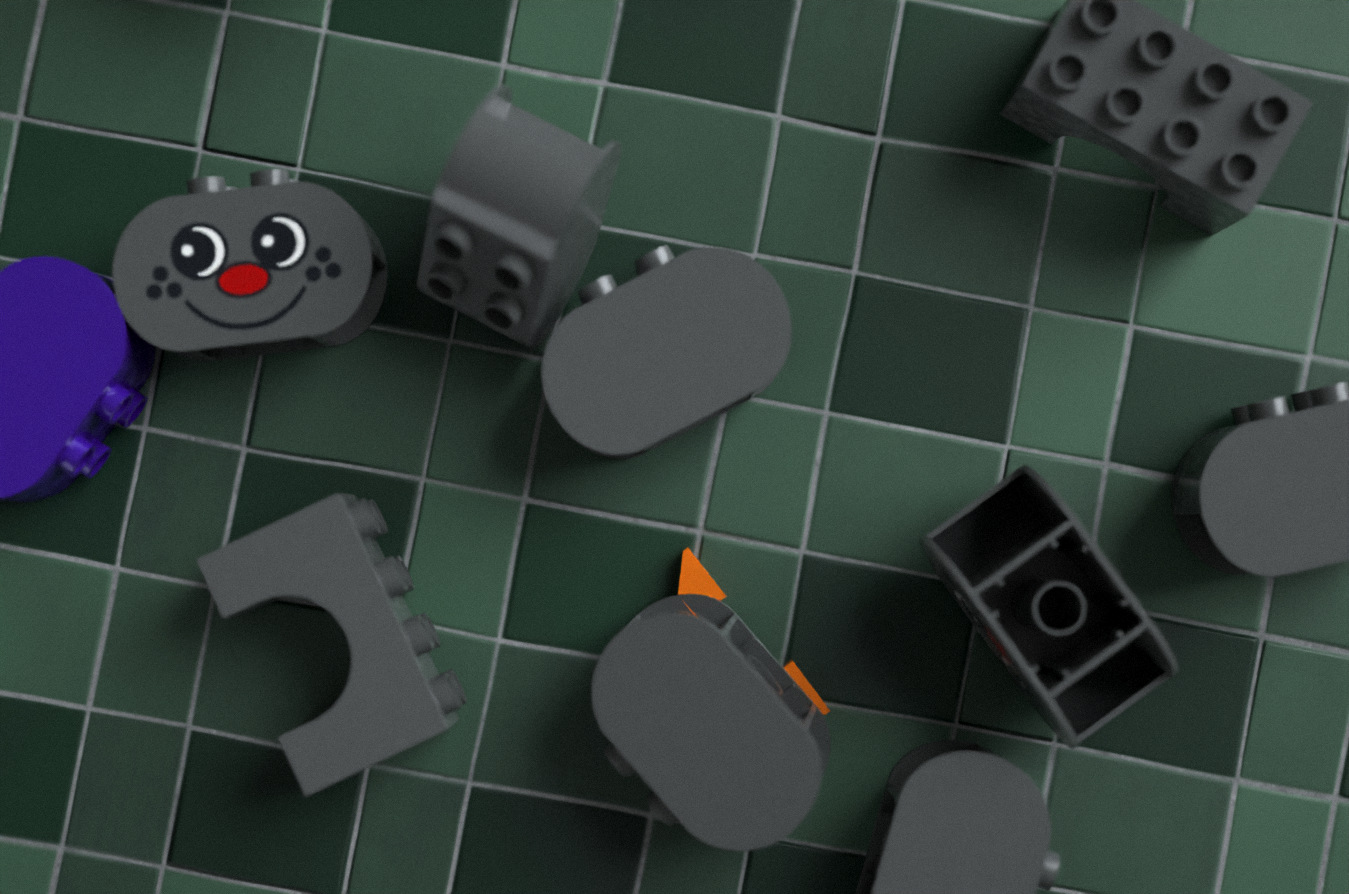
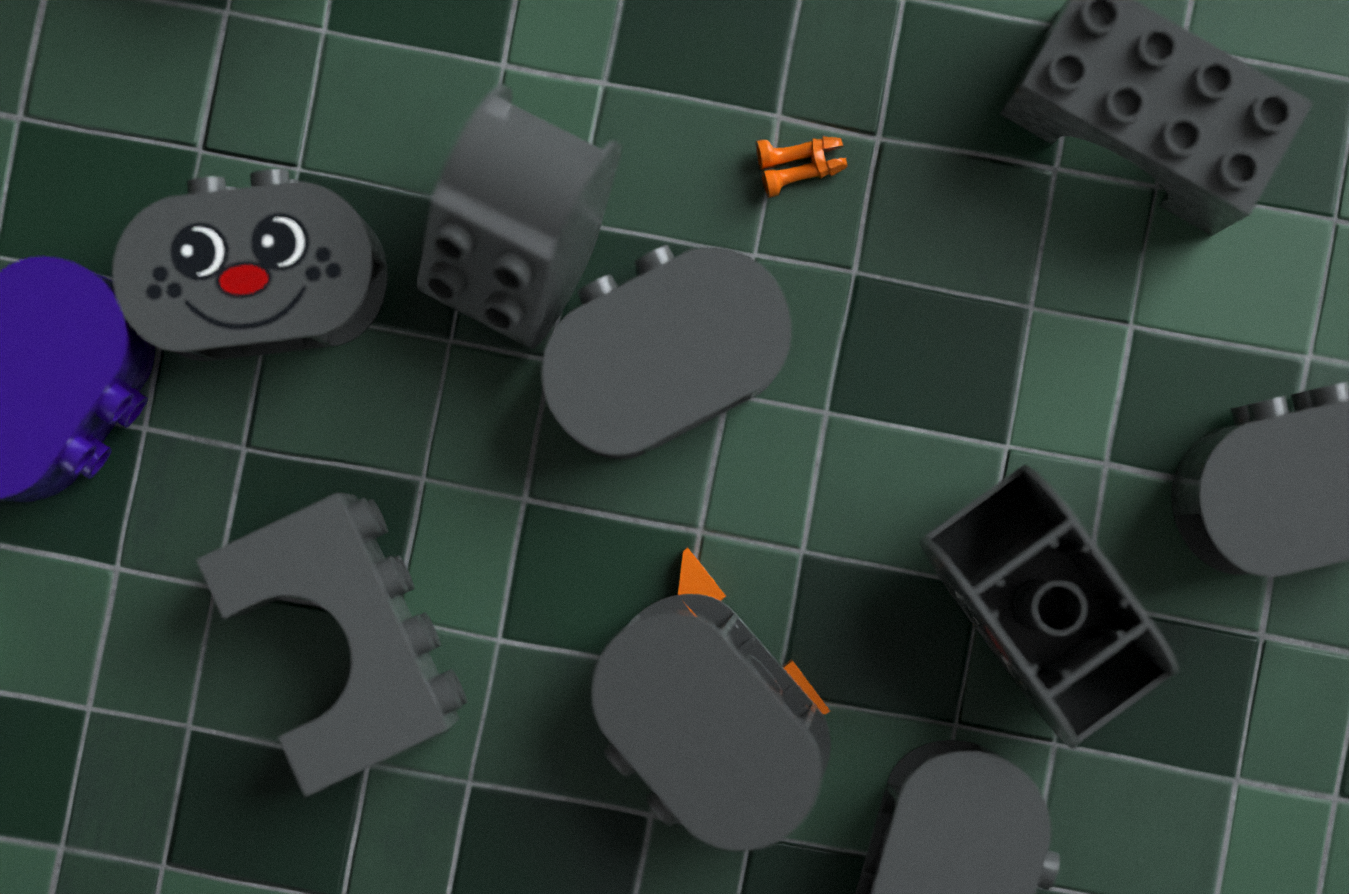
(775, 179): none -> orange piece

